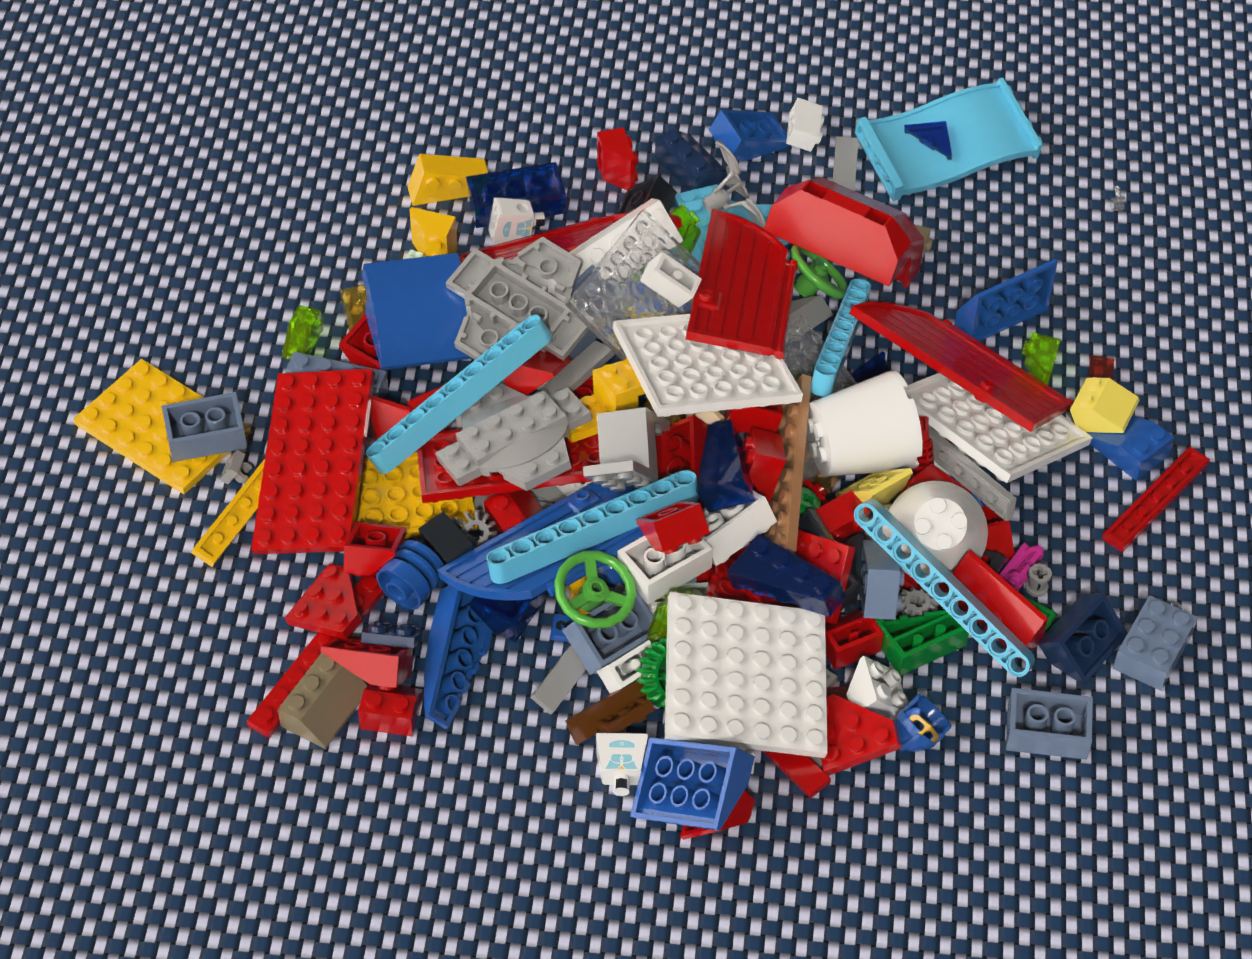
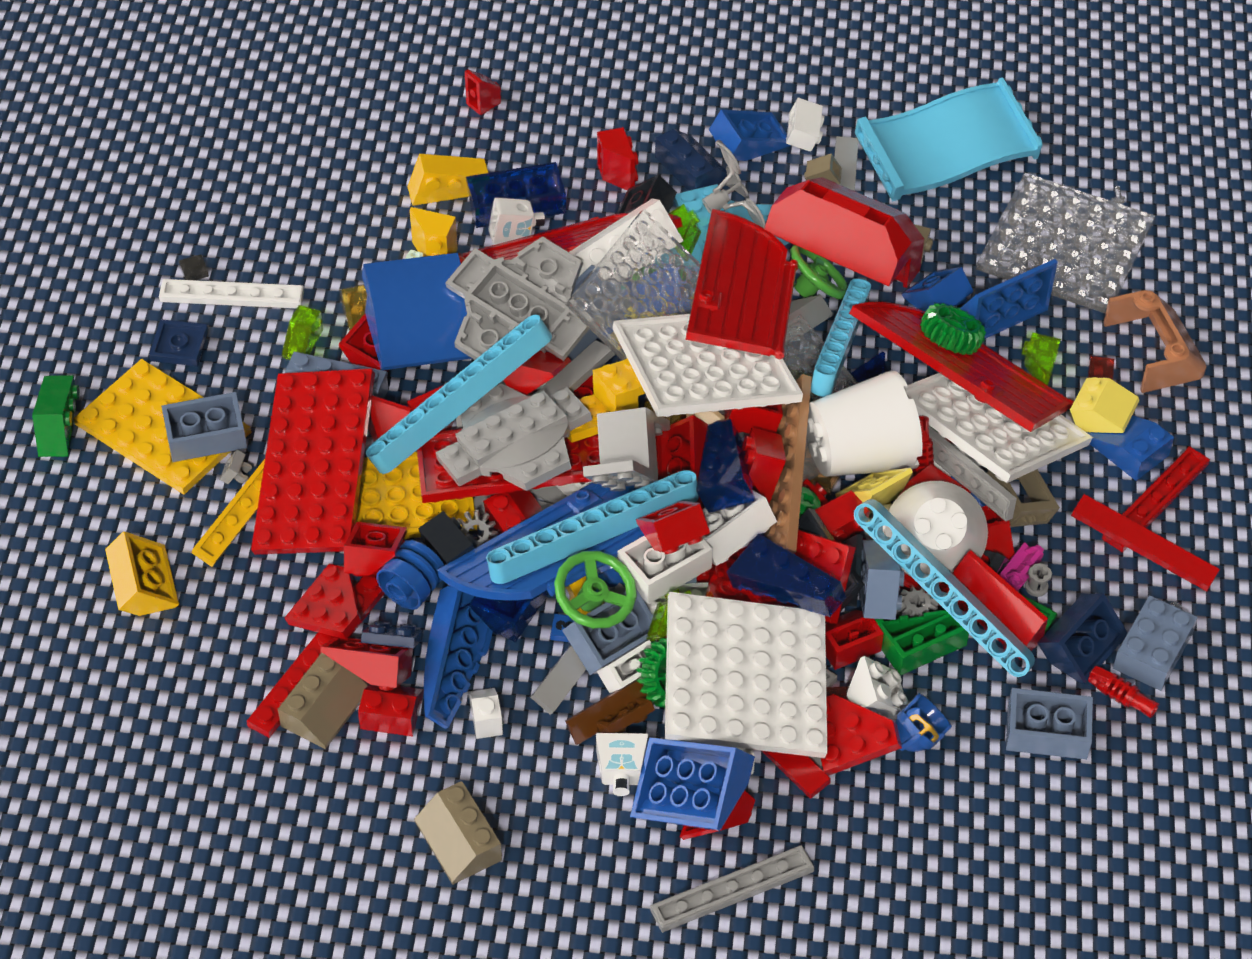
(55, 415): none -> green wedge
(141, 575): none -> yellow slope
(178, 342): none -> dark blue plate
(193, 268): none -> clear smoke plate
(231, 293): none -> white tile
(458, 833): none -> dark tan slope
(481, 92): none -> red slope
(486, 713): none -> white slope
(670, 279): white brick -> none
(731, 888): none -> light grey tile
(824, 167): none -> dark tan brick
(932, 135): clear blue tile -> none
(939, 287): none -> blue slope
(952, 329): none -> green gear
(1043, 503): none -> dark tan window
(1084, 233): none -> clear plate
(1122, 691): none -> red hinge
(1145, 542): none -> red tile
(1182, 357): none -> nougat windscreen

